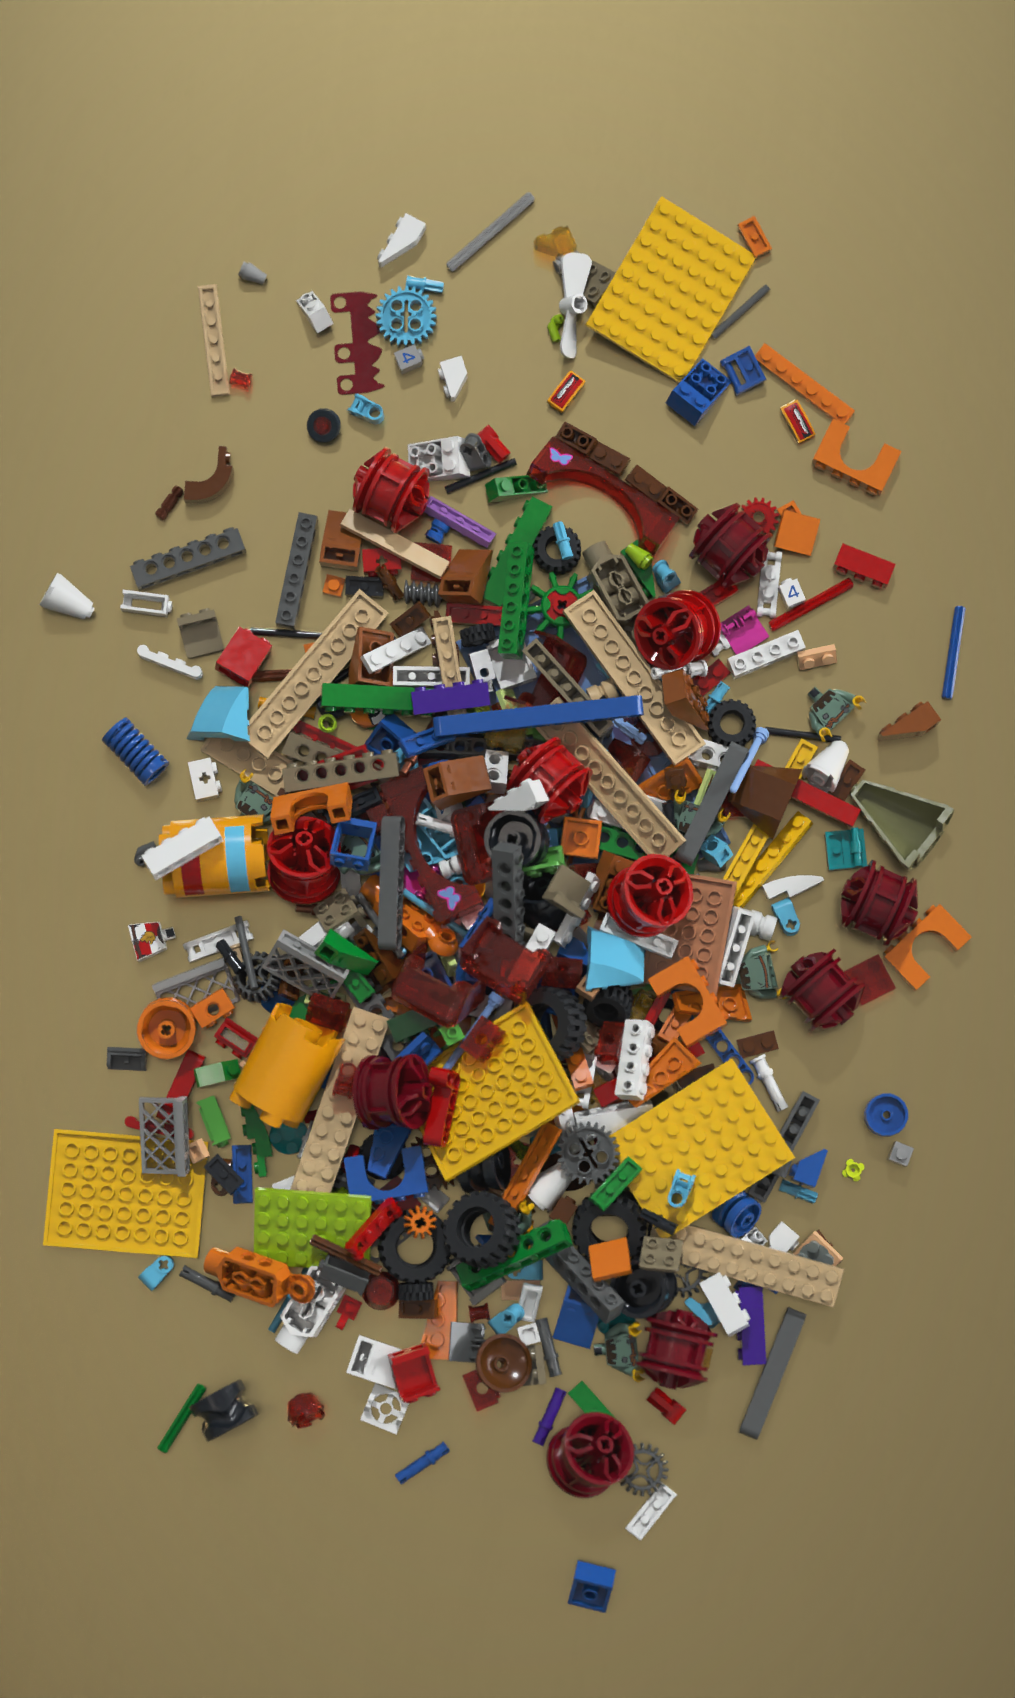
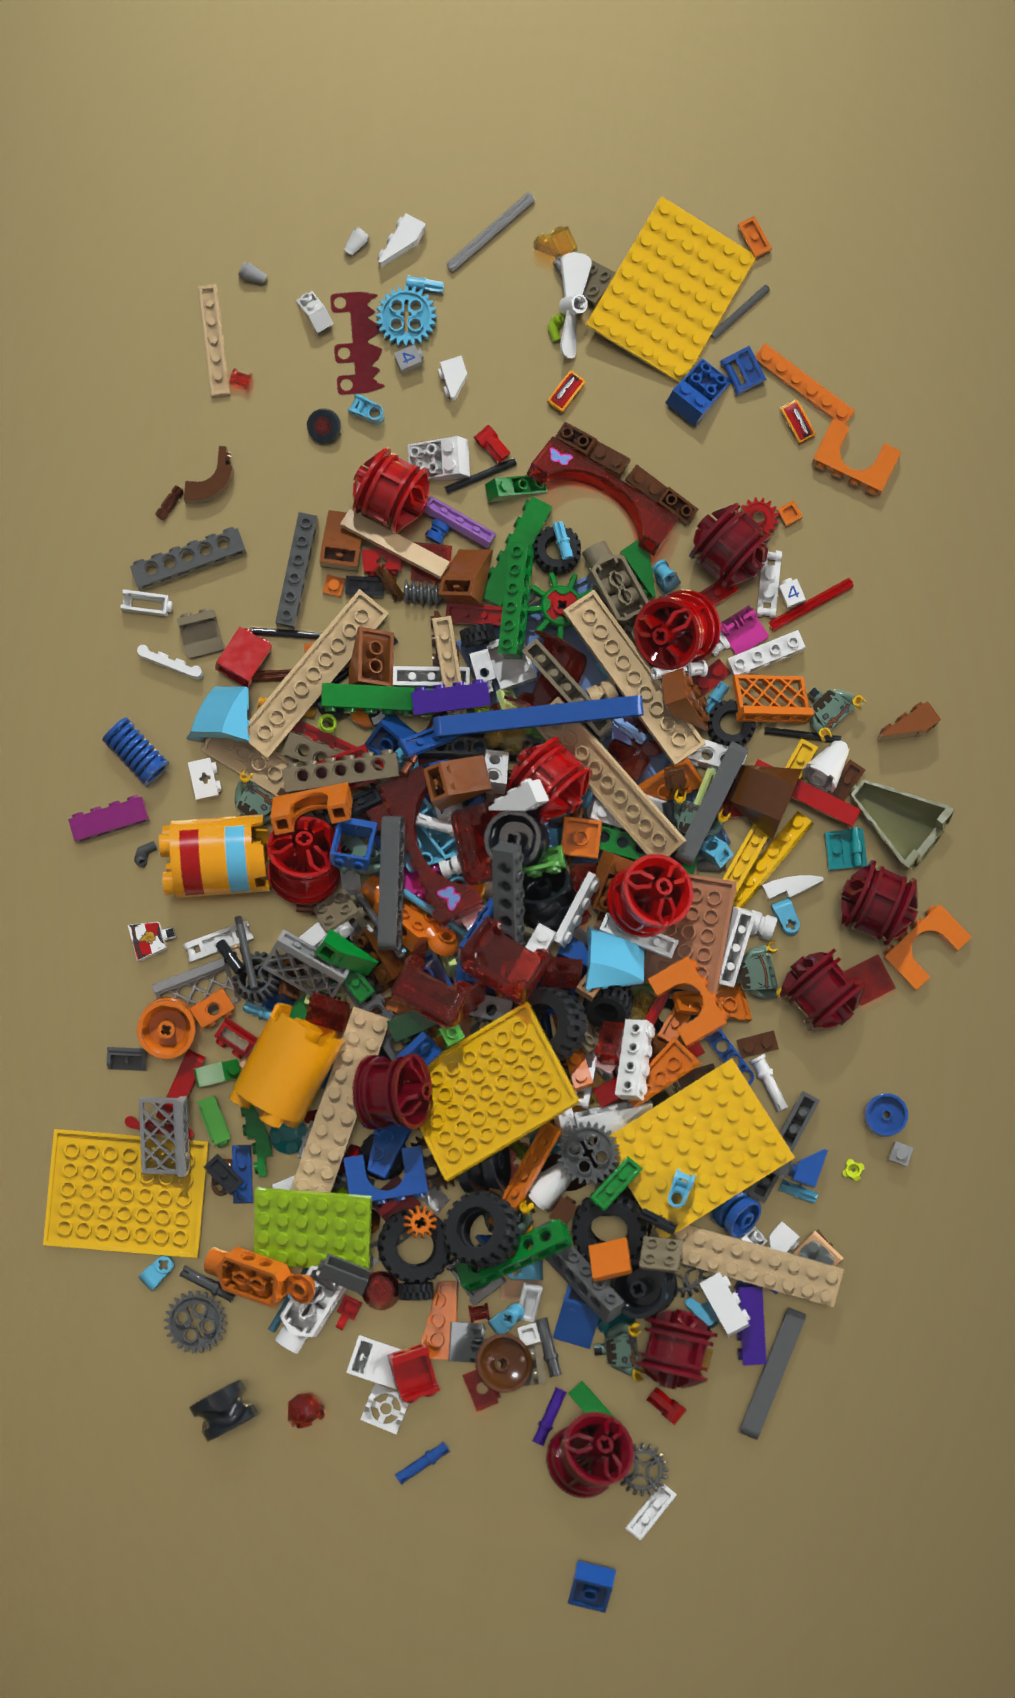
(66, 599): white cone -> none
(109, 819): none -> magenta brick
(179, 1330): none -> dark grey gear
(181, 1418): green axle -> none
(182, 848): white brick -> none
(198, 1151): light nougat plate -> none
(256, 1010): none -> medium azure axle
(341, 1253): reddish brown axle -> none
(344, 1081): clear red piece -> none
(356, 241): none -> white cone
(373, 1228): red plate -> none
(395, 650): white plate -> none
(410, 619): reddish brown plate -> none
(418, 1309): reddish brown plate -> none
(442, 1106): red beam -> none
(472, 1042): clear red brick -> none
(475, 453): dark grey piece -> none
(494, 1001): medium blue piece -> none
(567, 891): dark tan bracket -> none
(639, 556): lime cone -> none
(759, 737): light blue piece -> none
(774, 711): none -> orange fence
(797, 532): orange tile -> none
(817, 657): light nougat plate -> none
(863, 566): red brick -> none
(953, 653): blue axle -> none

